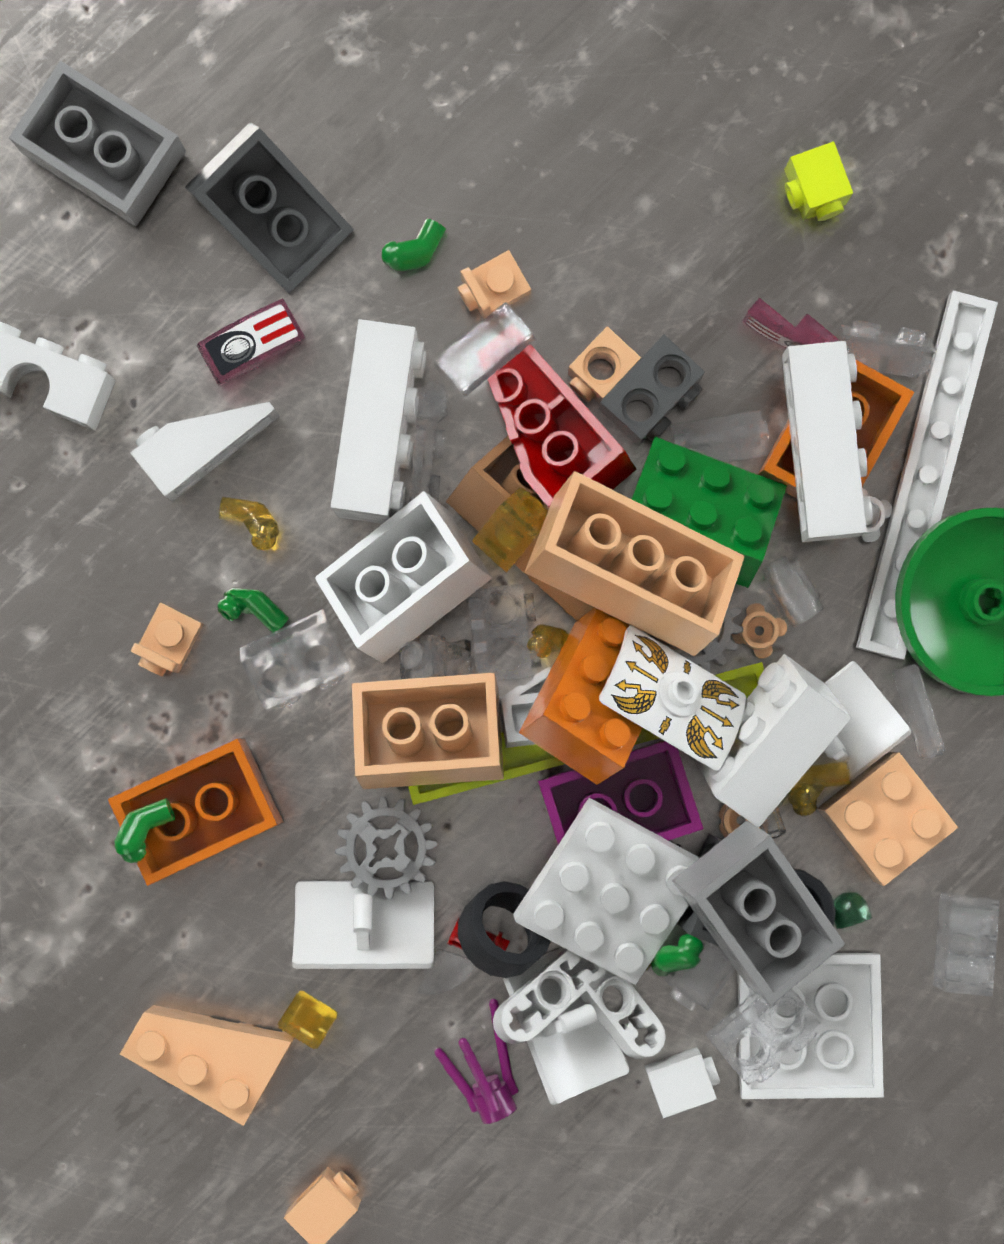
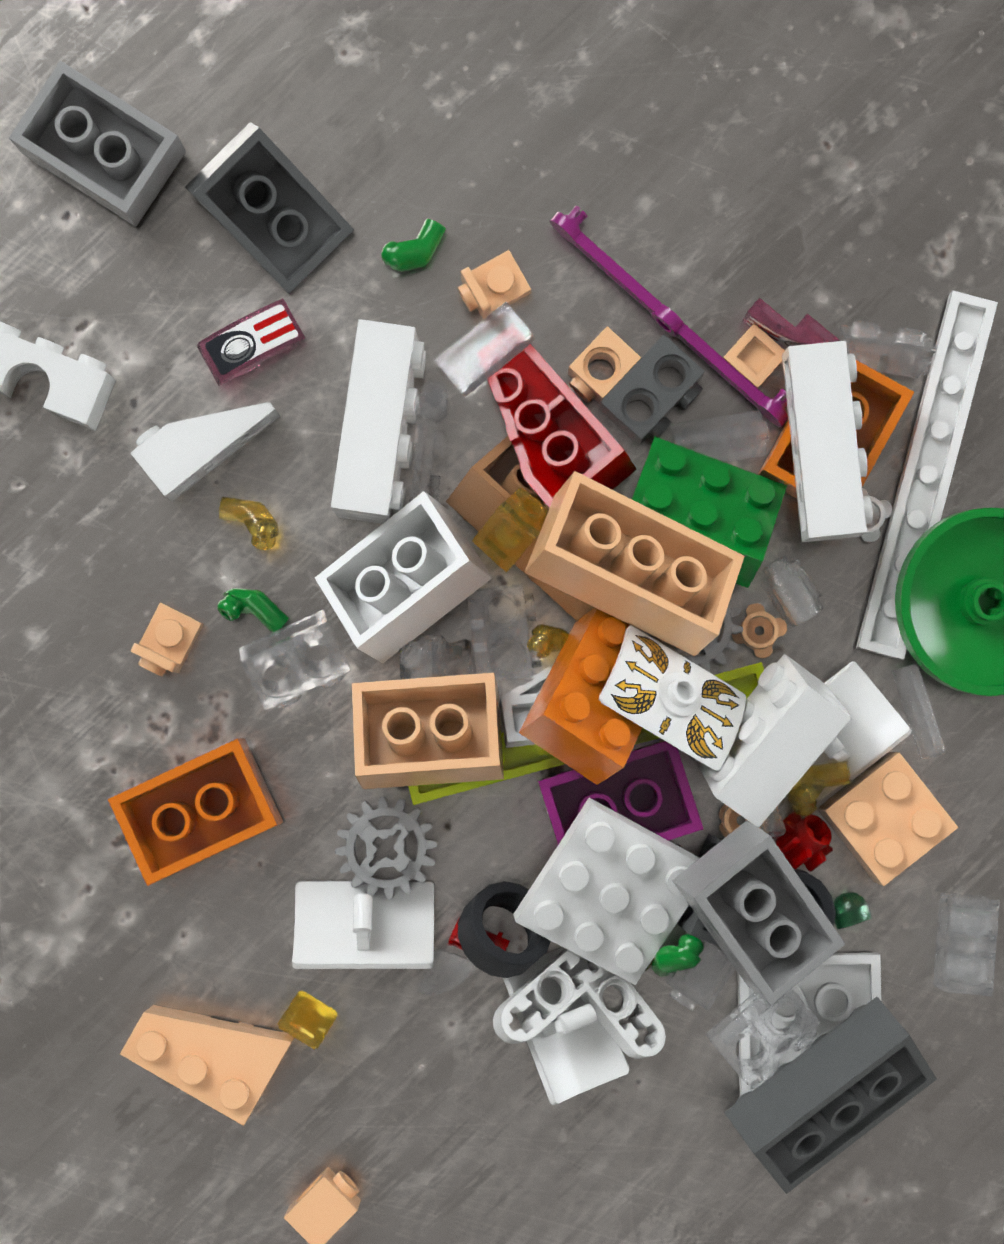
(135, 827): green arm -> none
(490, 1095): magenta plant -> none
(668, 320): none -> magenta piece
(682, 1081): white brick -> none
(755, 355): none -> light nougat plate
(805, 841): none -> red gear
(817, 183): neon yellow brick -> none
(831, 1094): none -> dark grey slope

